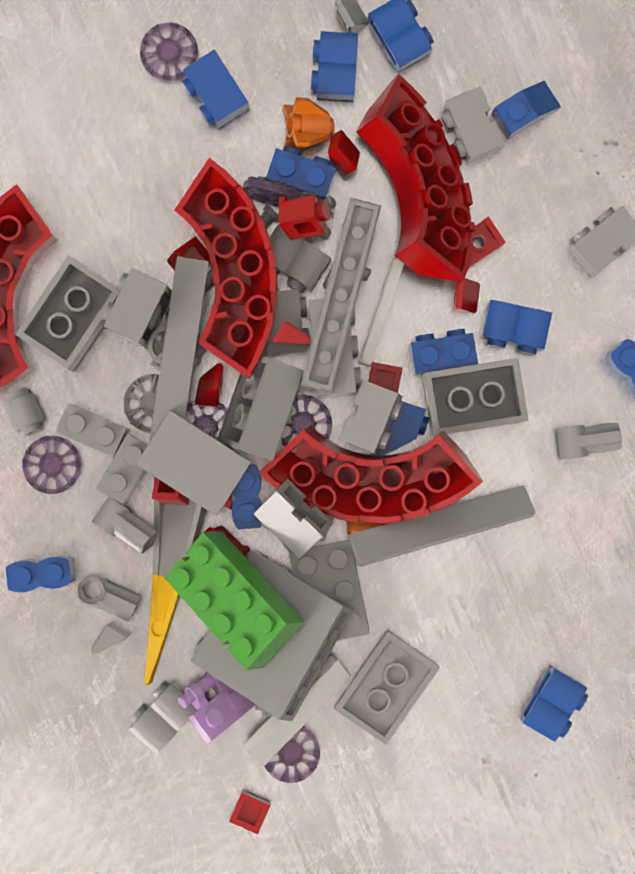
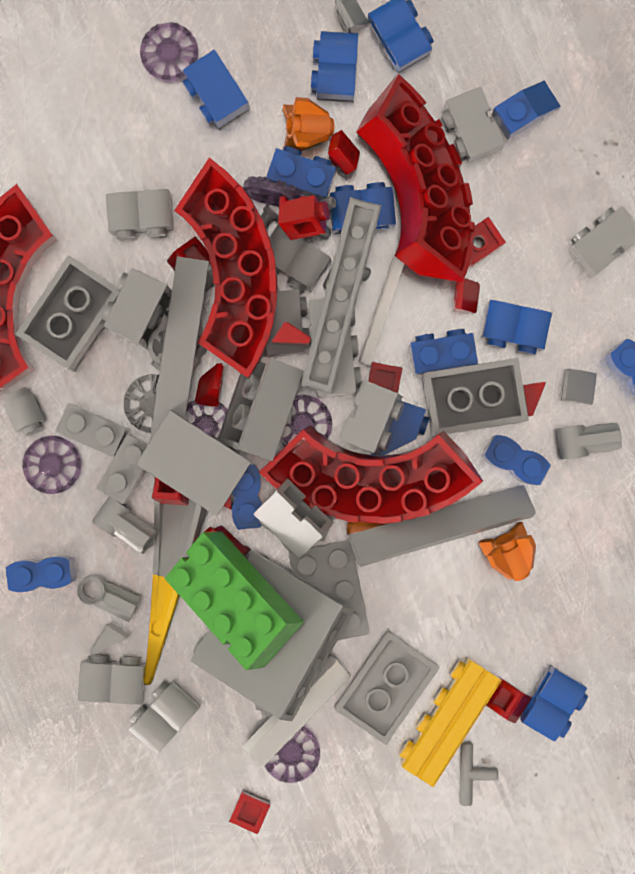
(111, 681): none -> light grey brick
(139, 212): none -> light grey brick
(218, 713): lavender plate -> none
(375, 193): none -> blue brick
(449, 722): none -> yellow brick
(468, 774): none -> light grey piece
(508, 701): none -> red slope
(511, 553): none -> orange brick
(523, 465): none -> blue brick
(532, 396): none -> red slope
(579, 386): none -> light grey slope

